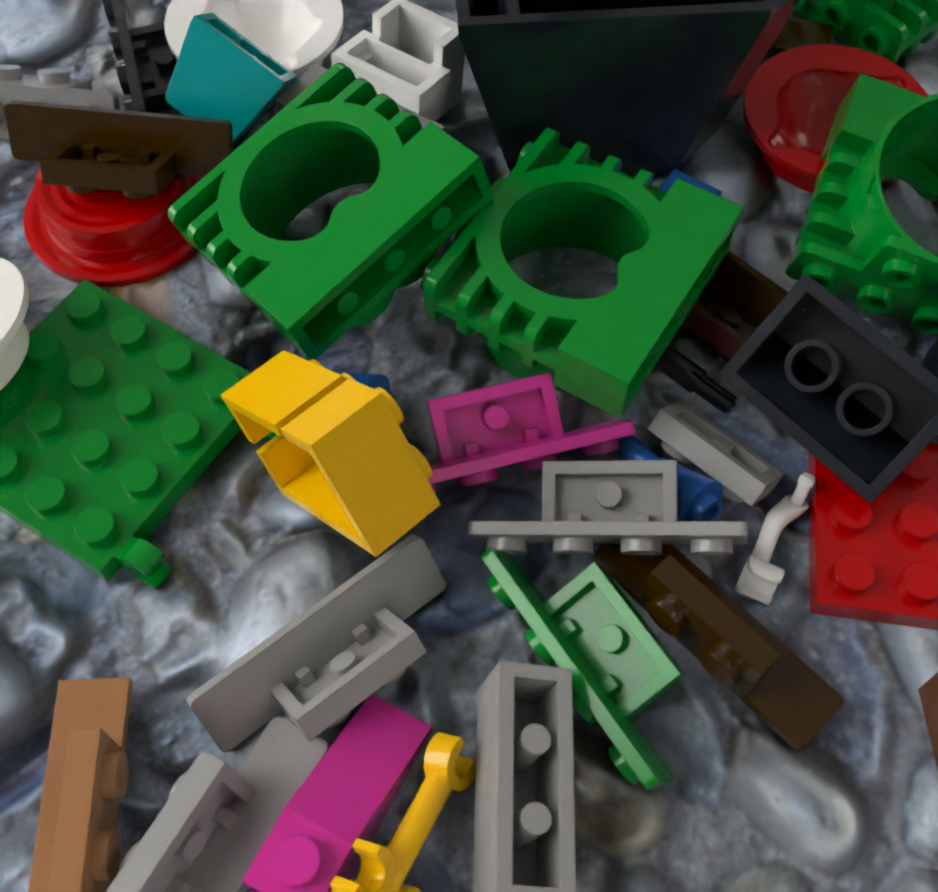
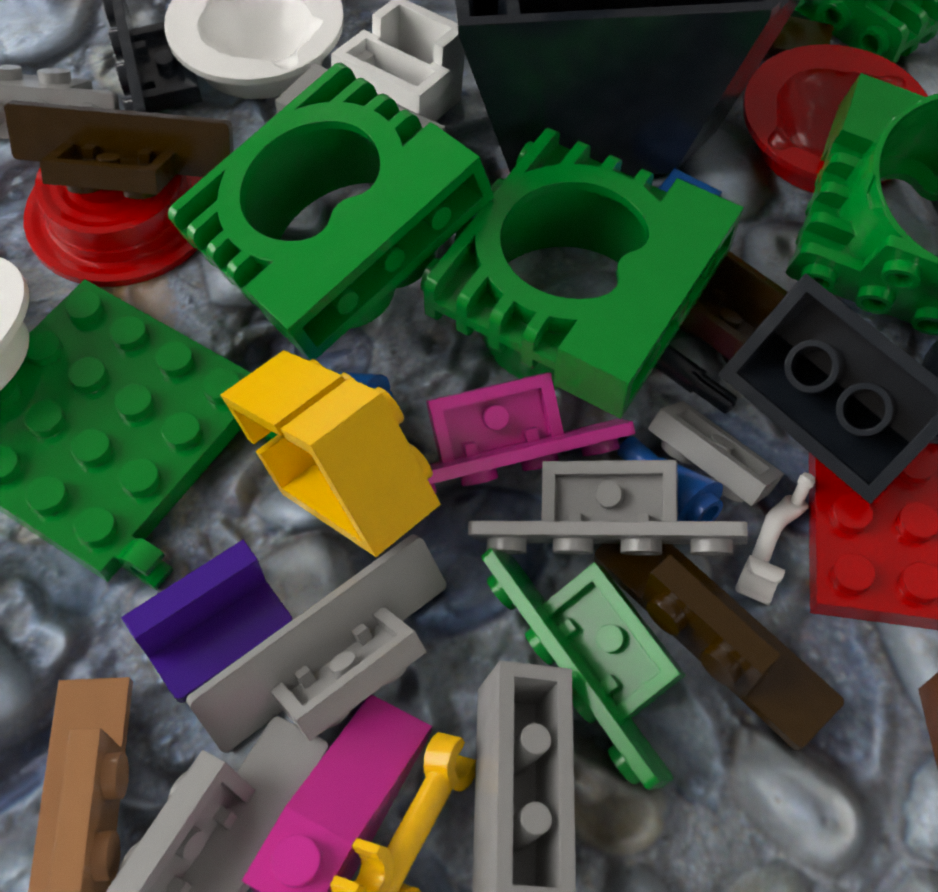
(207, 620): none -> dark purple panel
(225, 76): teal torso -> none

